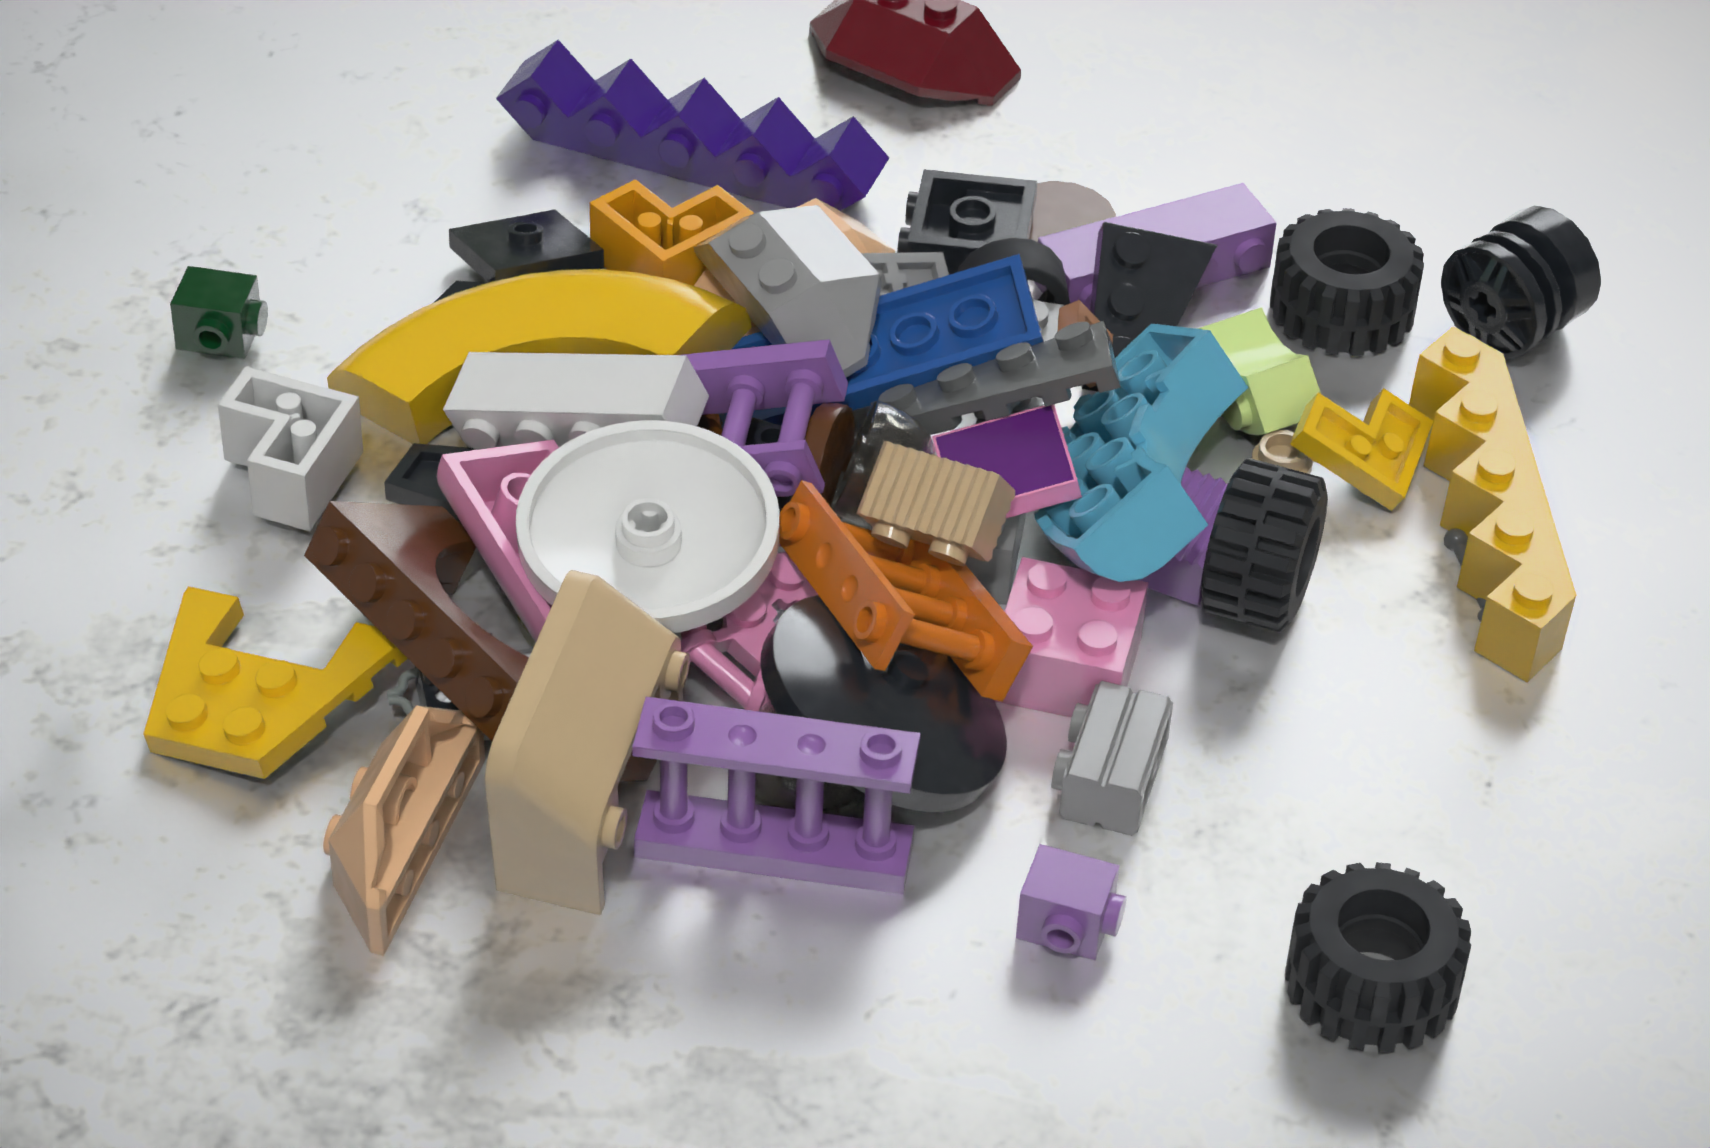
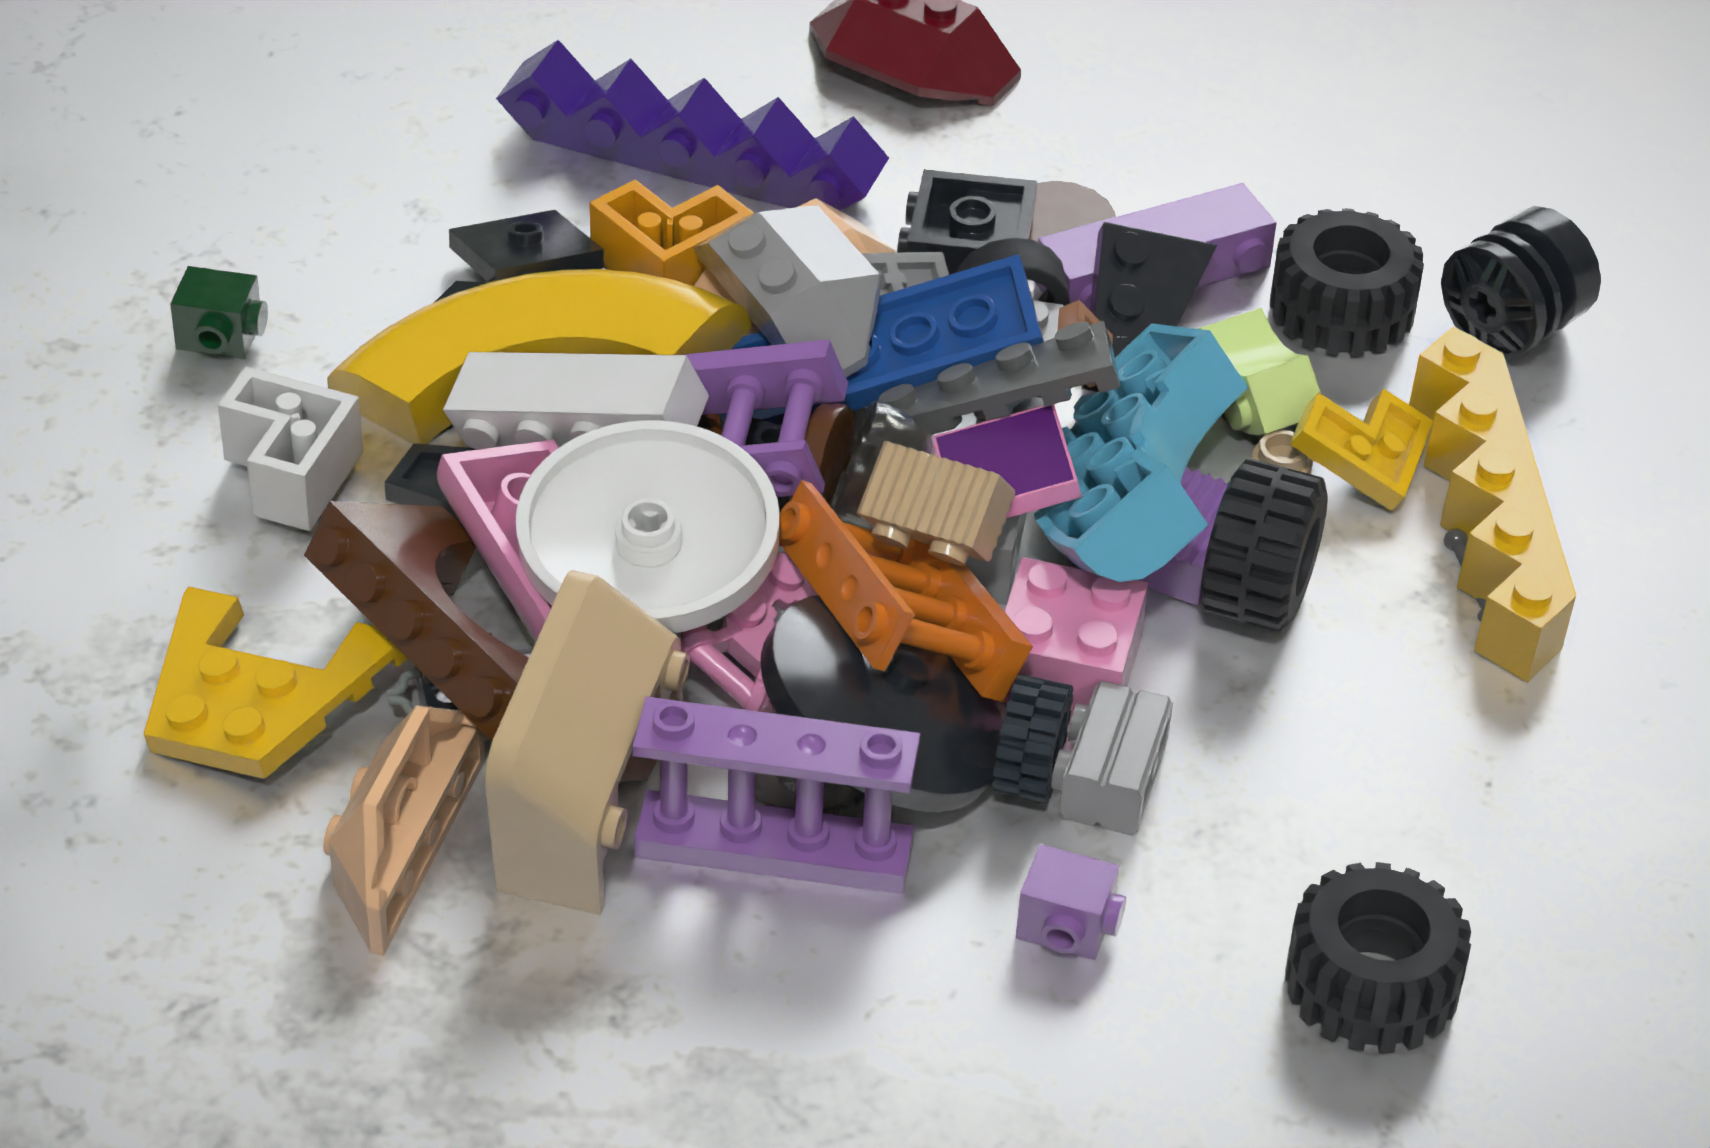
(1032, 737): none -> black bush

